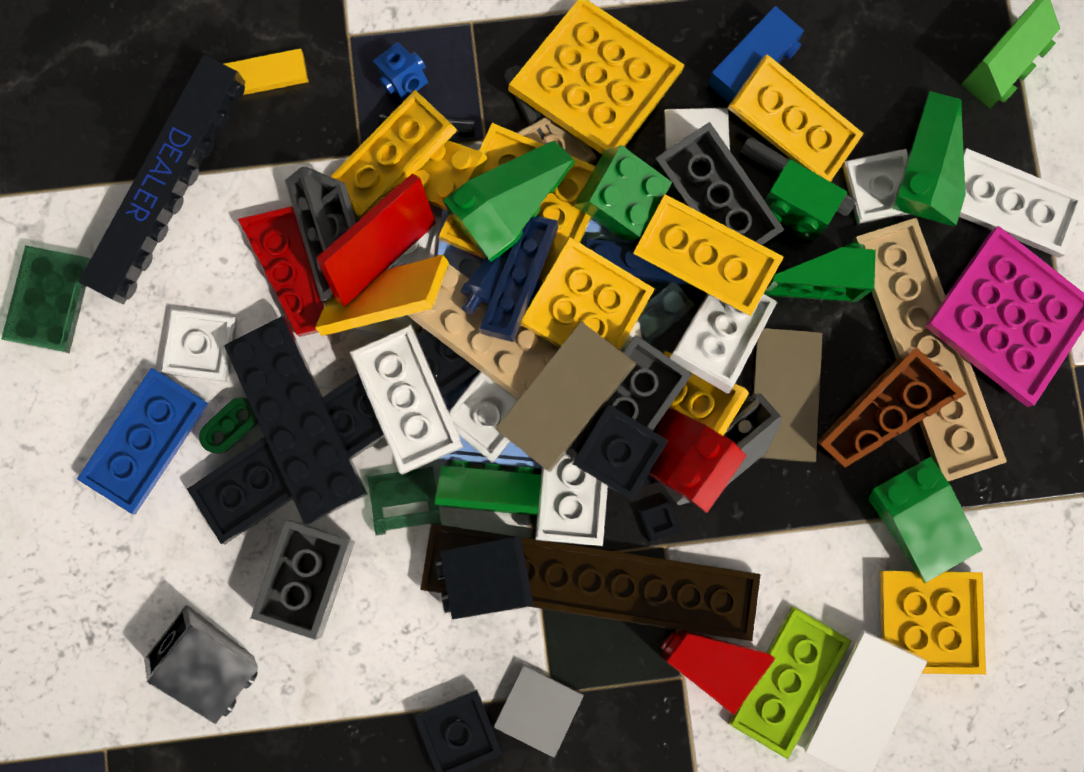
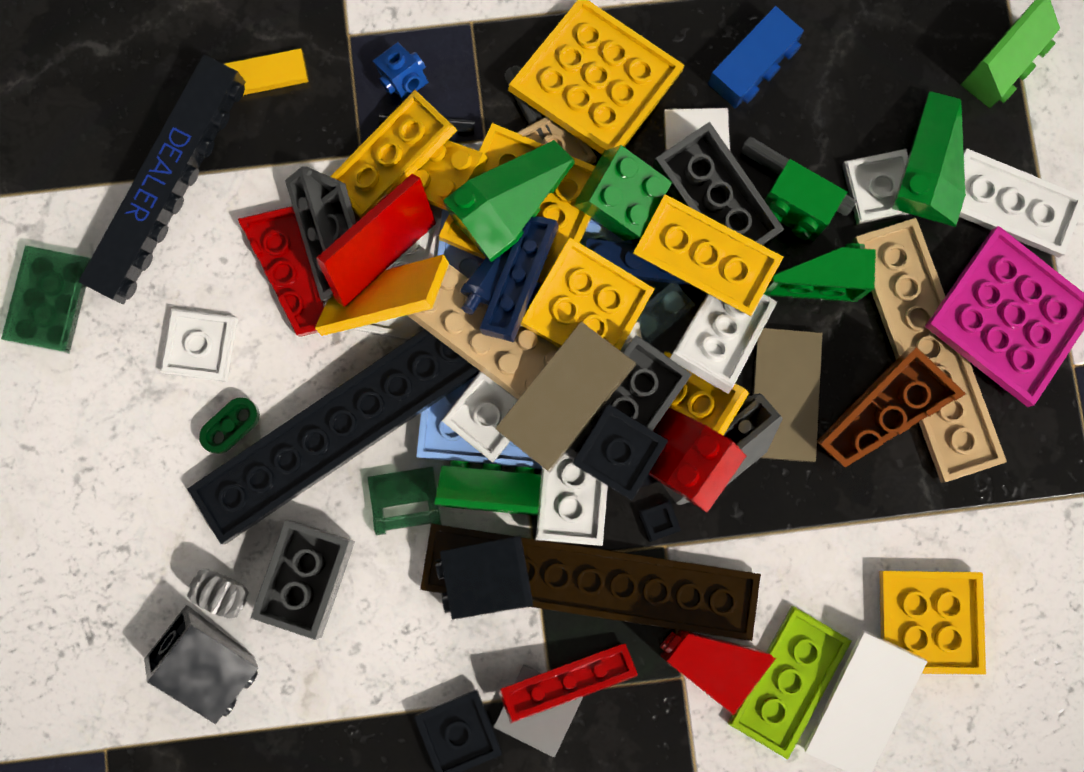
(142, 441): blue plate -> none
(217, 593): none -> light grey gear
(295, 420): black plate -> none
(406, 399): white tile -> none
(567, 683): none -> red plate
(795, 119): yellow tile -> none
(926, 520): slope -> none

